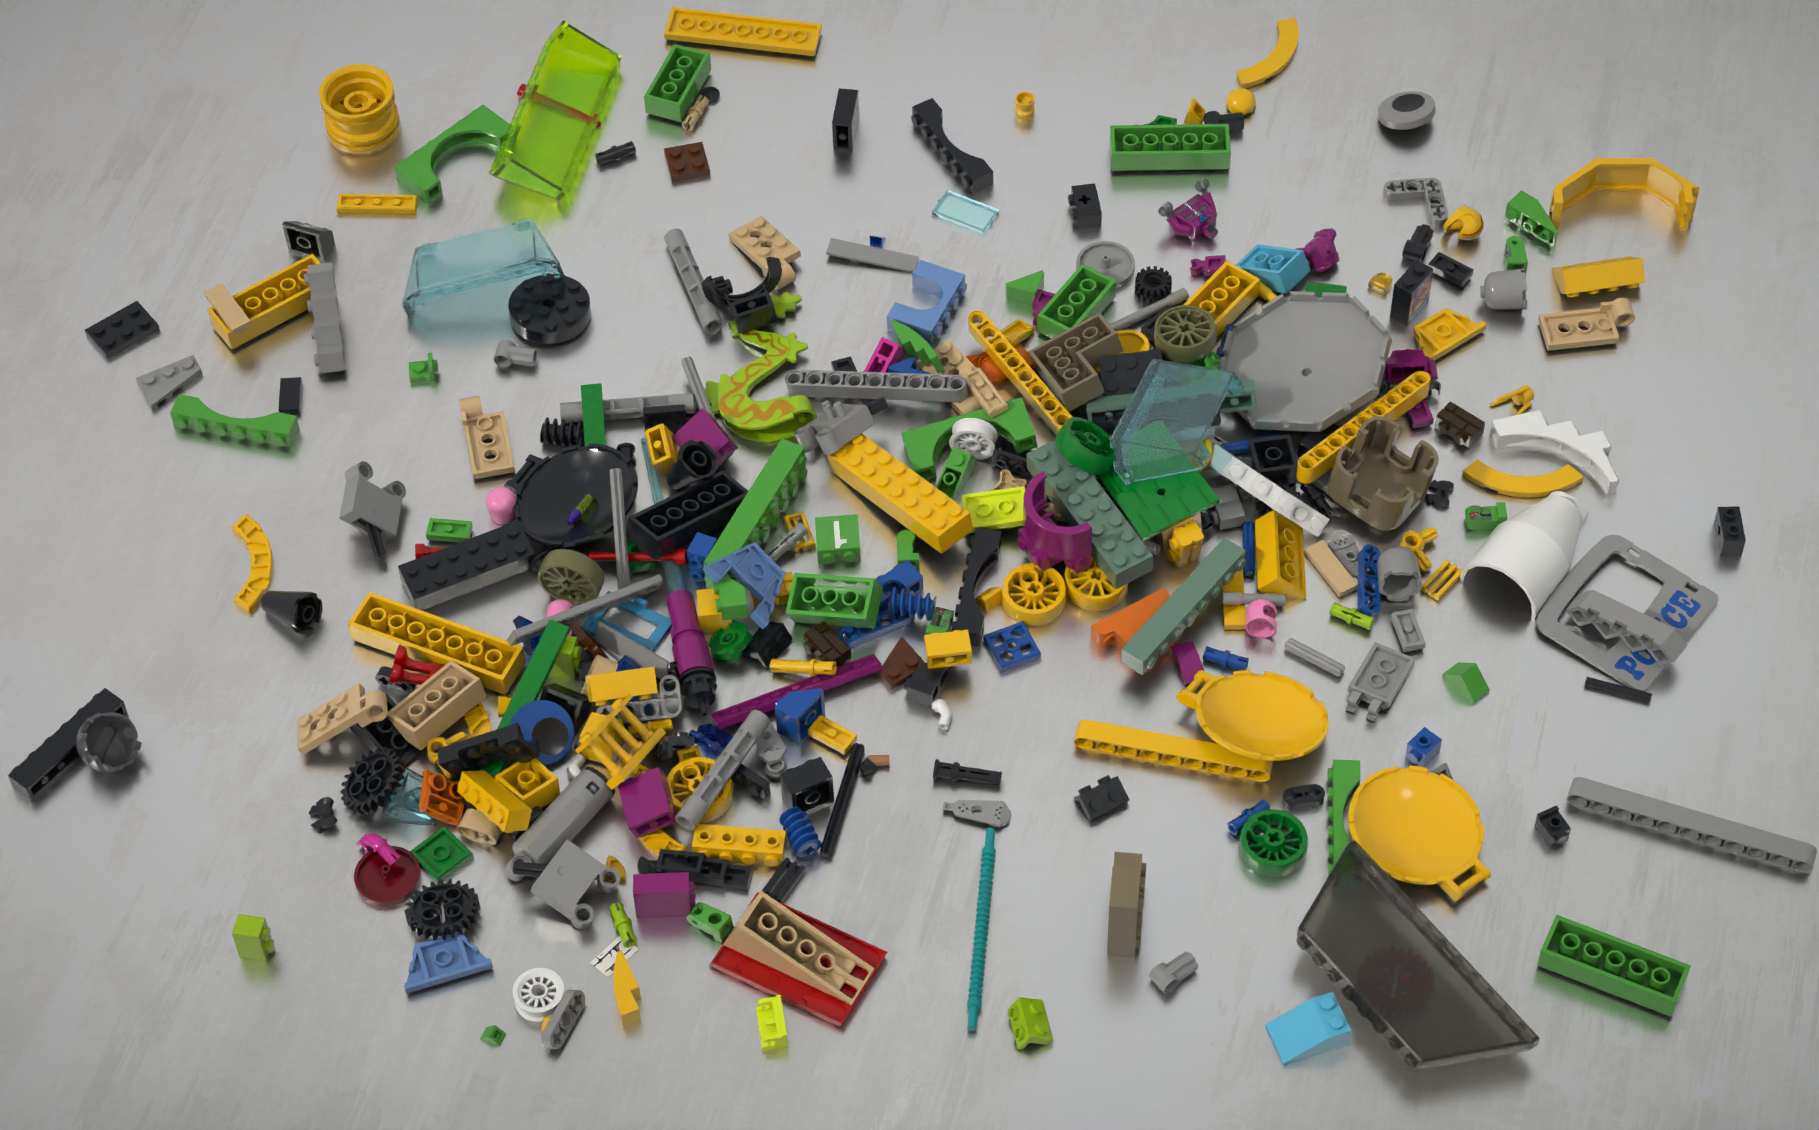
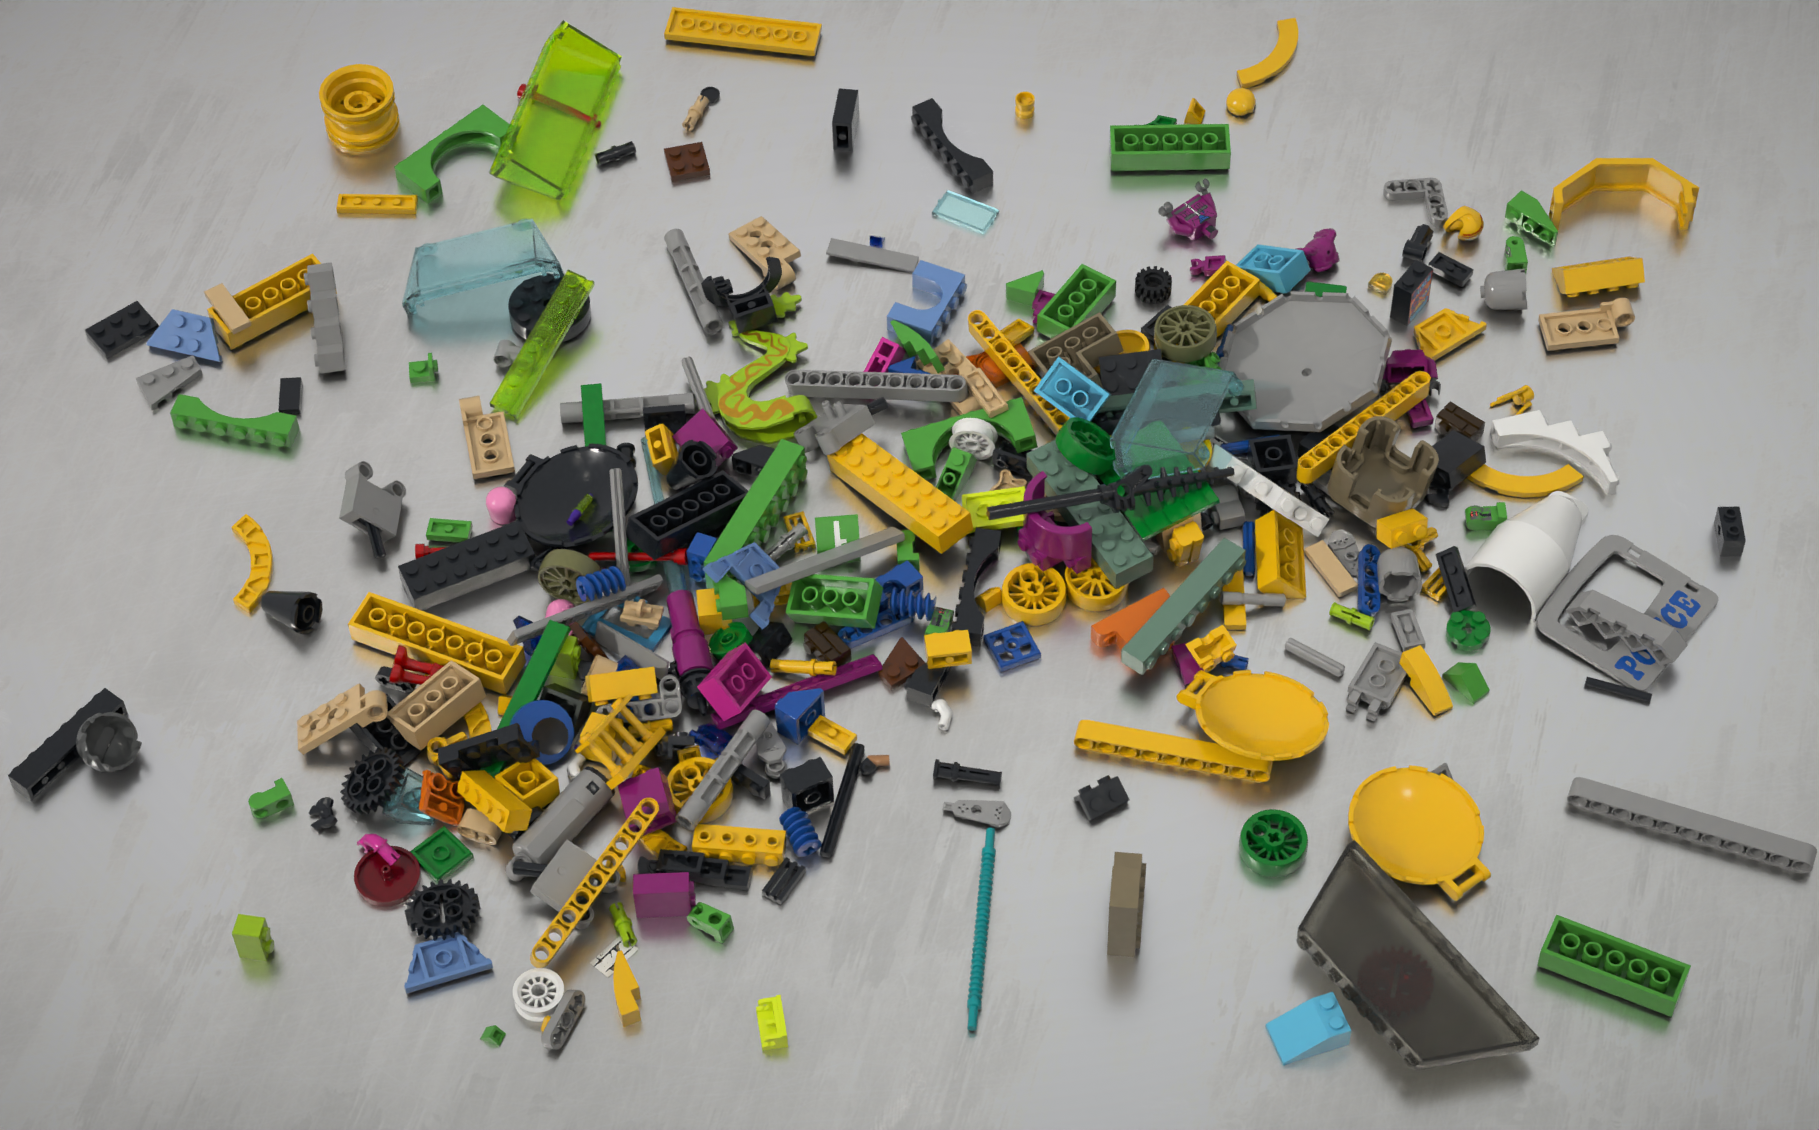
(187, 335): none -> medium blue wing
(271, 801): none -> bright green leg
(308, 239): pearl dark grey slope -> none
(542, 344): none -> clear neon green plate
(562, 433): black piece -> none
(591, 892): none -> yellow beam
(600, 582): none -> blue piece
(642, 614): none -> tan hips
(677, 83): bright green brick -> none
(734, 682): none -> dark pink brick
(751, 460): none -> black slope
(798, 959): piece -> none
(824, 560): none -> light grey tile
(843, 364): black plate -> none
(1029, 1022): lime bracket -> none
(1072, 391): none -> medium azure slope
(1085, 205): black brick -> none
(1109, 259): light grey piece -> none
(1134, 484): none -> black piece
(1169, 975): light grey piece -> none
(1171, 300): light grey piece -> none
(1212, 648): none -> yellow cylinder
(1235, 120): black piece -> none
(1237, 823): blue pin -> none
(1262, 611): bright pink helmet -> none
(1303, 797): black beam -> none
(1344, 782): bright green arch -> none
(1402, 528): none -> yellow brick
(1406, 110): light grey piece -> none
(1423, 747): blue brick -> none
(1426, 680): none -> yellow slope
(1455, 579): none -> black plate
(1457, 458): none -> black brick
(1468, 619): none -> green plate
(1552, 826): black brick -> none

